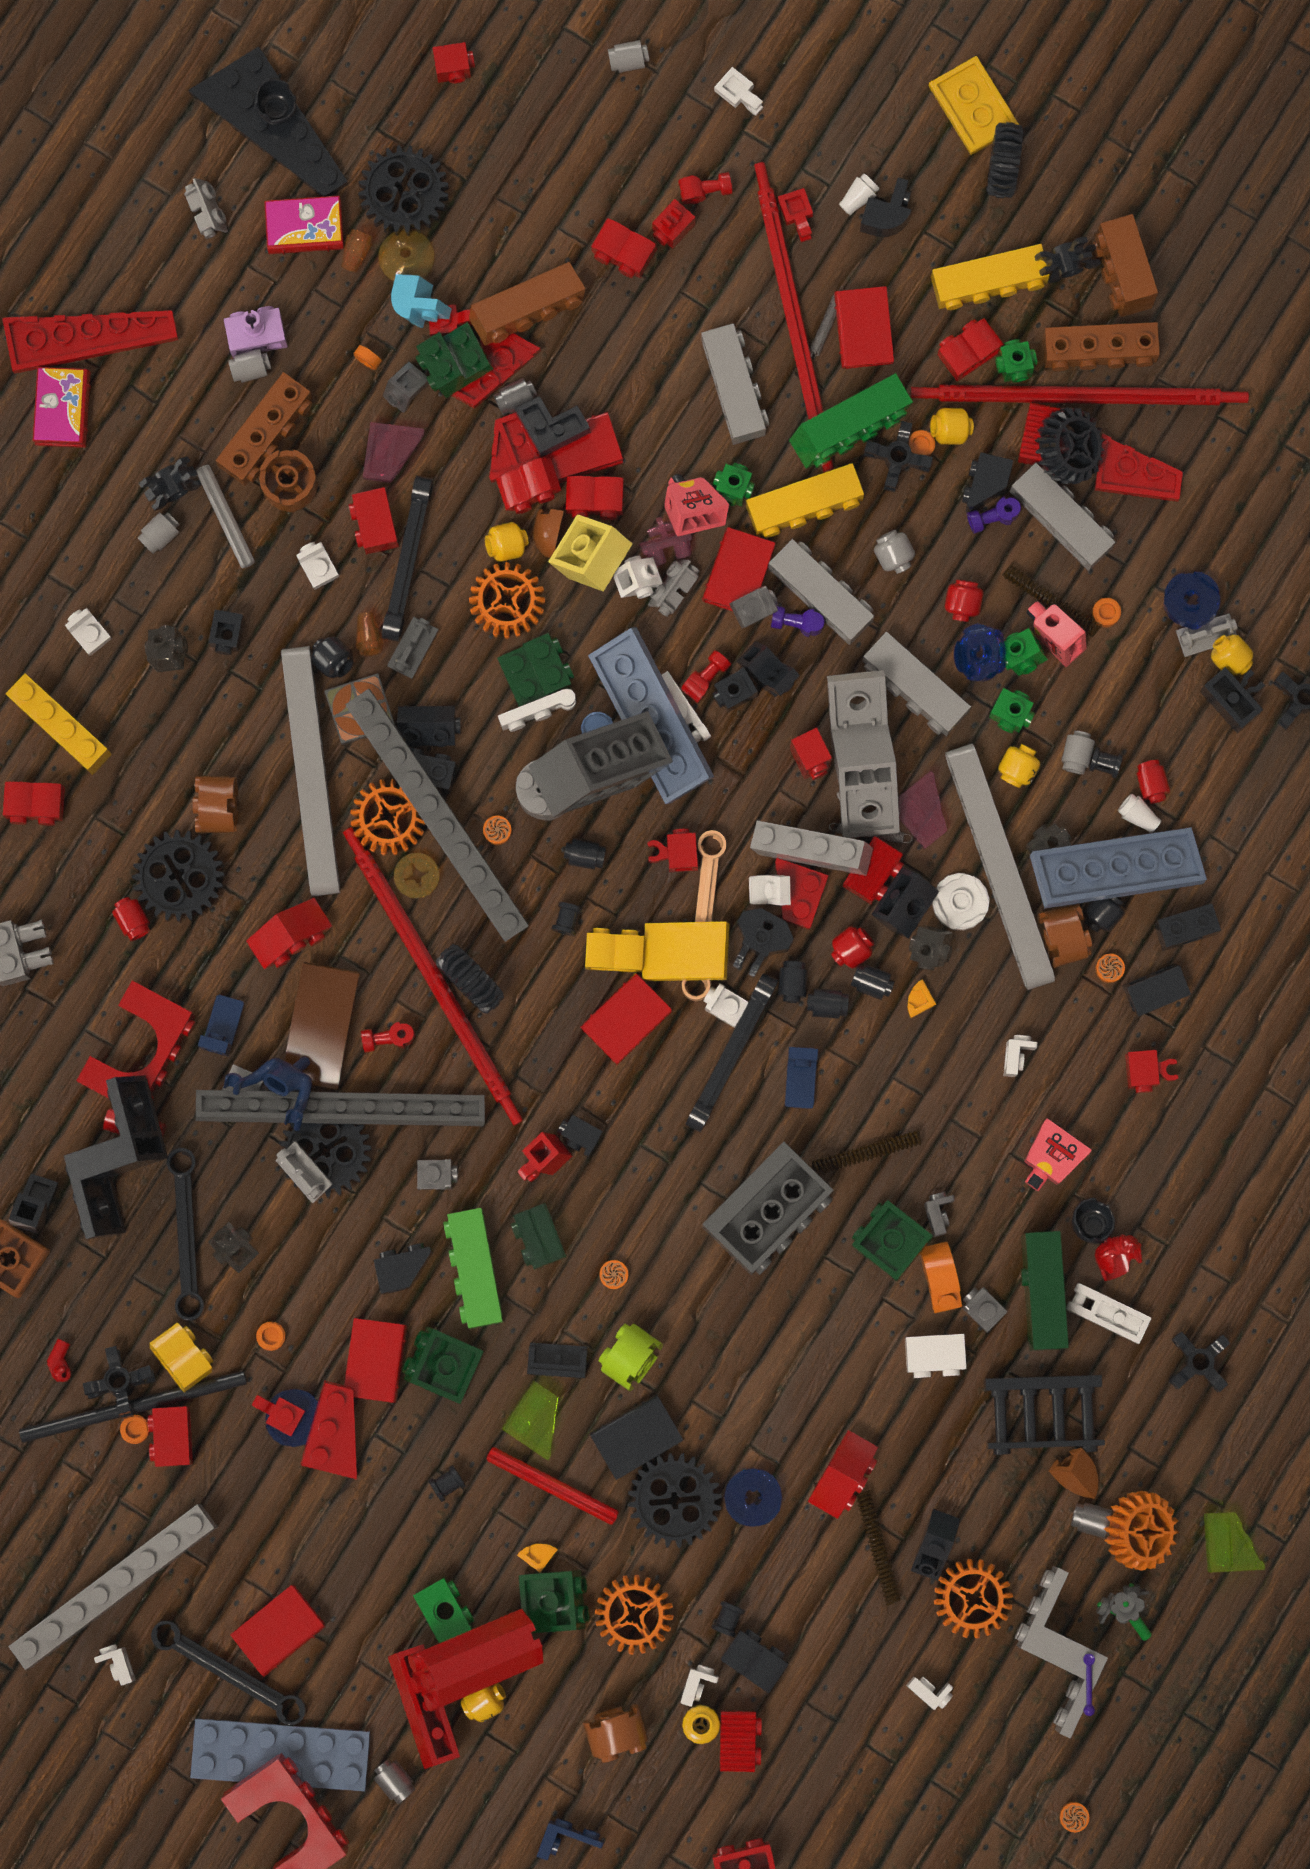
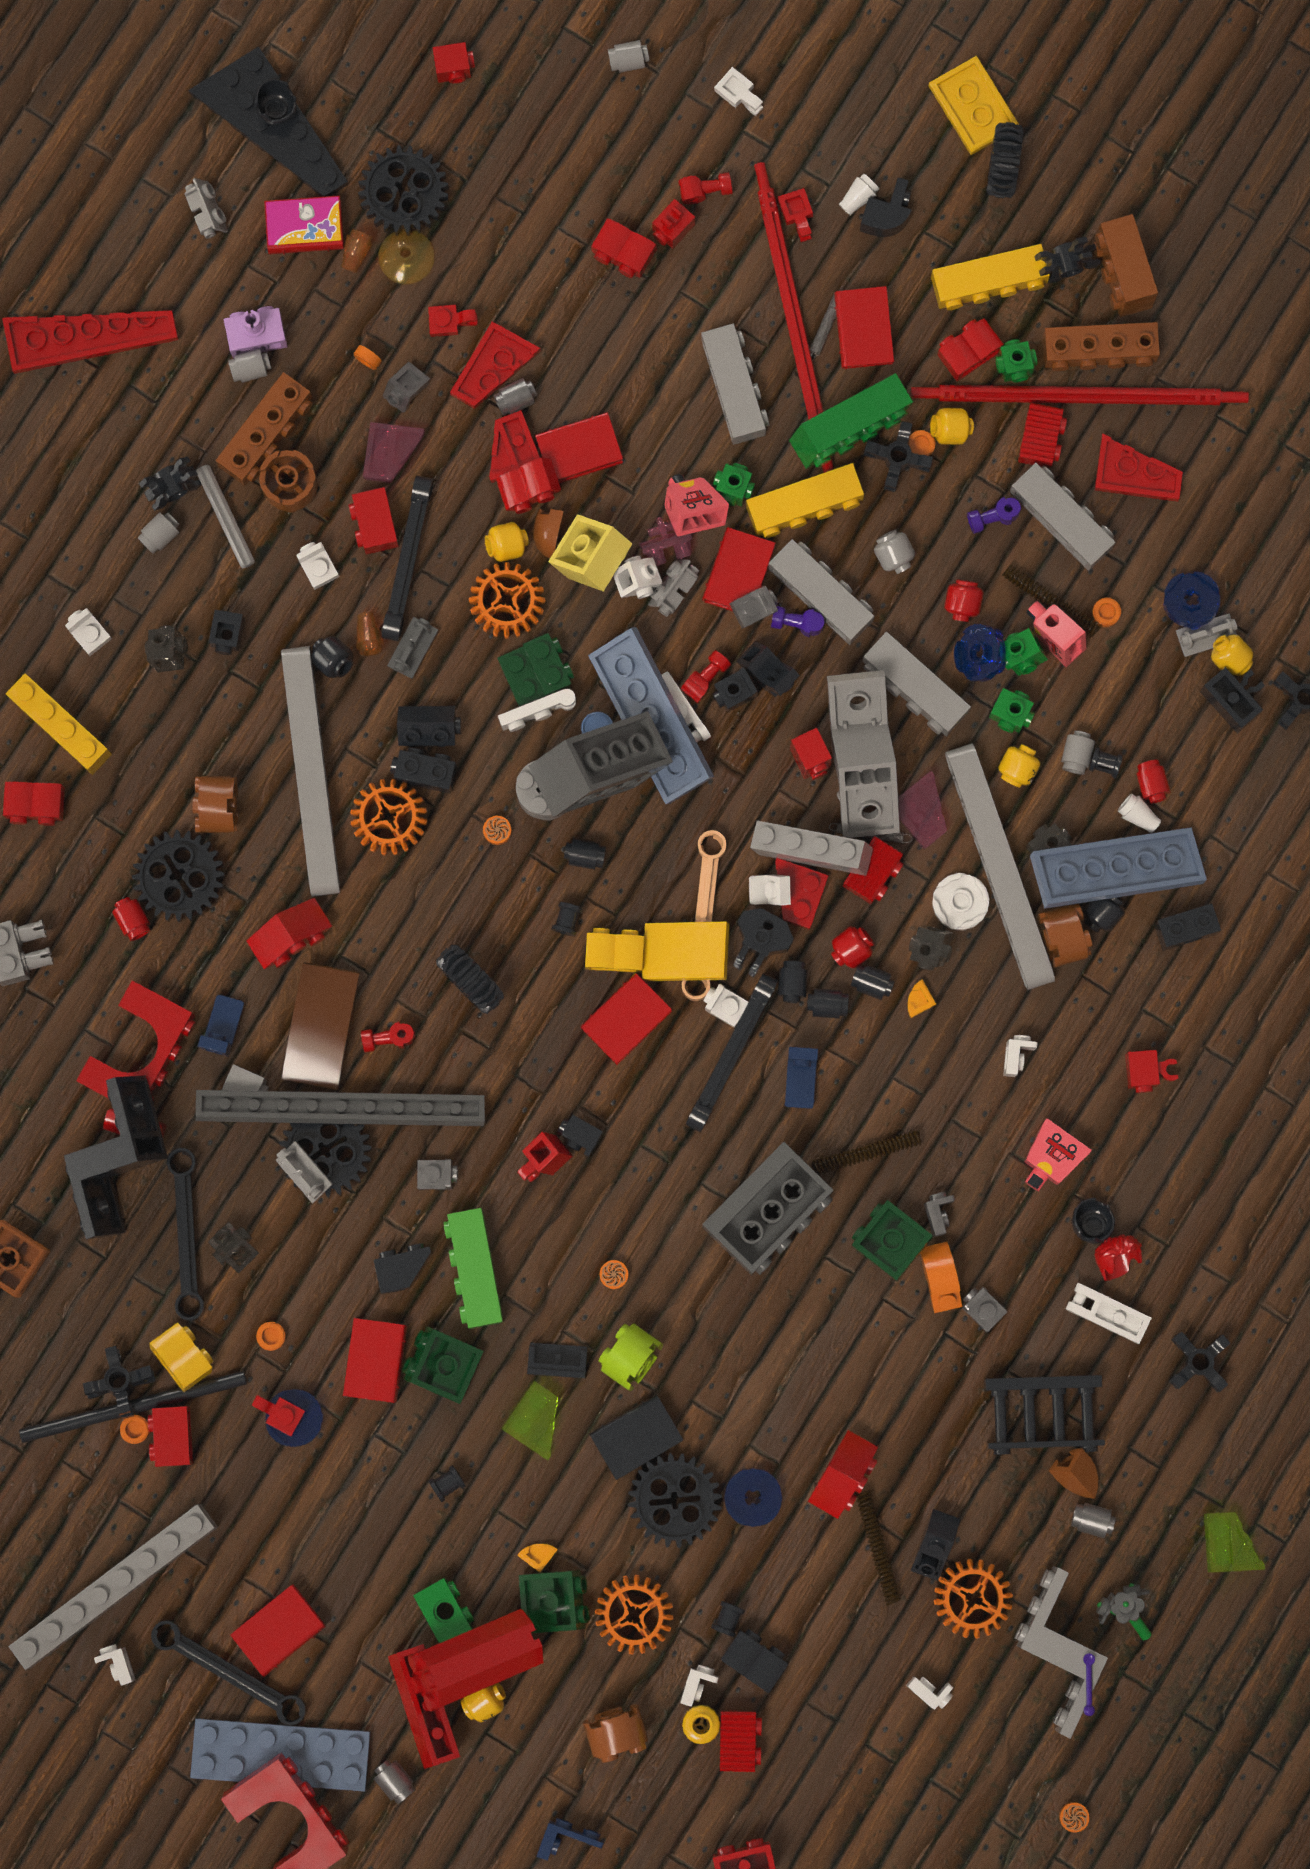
(33, 1206): black brick -> none
(57, 1363): red arm -> none
(61, 407): piece -> none
(281, 1079): dark blue piece -> none
(332, 1433): red wing -> none
(337, 698): tile -> none
(412, 300): medium azure brick -> none
(423, 864): clear yellow gear -> none
(433, 976): red axle -> none
(437, 814): dark grey plate -> none
(453, 360): dark green plate -> none
(527, 304): dark orange brick -> none
(538, 1236): clear green brick -> none
(551, 433): black plate -> none
(552, 1485): red axle -> none
(595, 496): red brick -> none
(680, 851): red brick -> none
(905, 902): black brick -> none
(935, 1353): white brick -> none
(989, 481): black slope -> none
(1044, 1291): dark green brick -> none
(1062, 445): black gear -> none
(1110, 968): tile -> none
(1144, 1547): orange gear -> none
(1156, 989): black hinge -> none

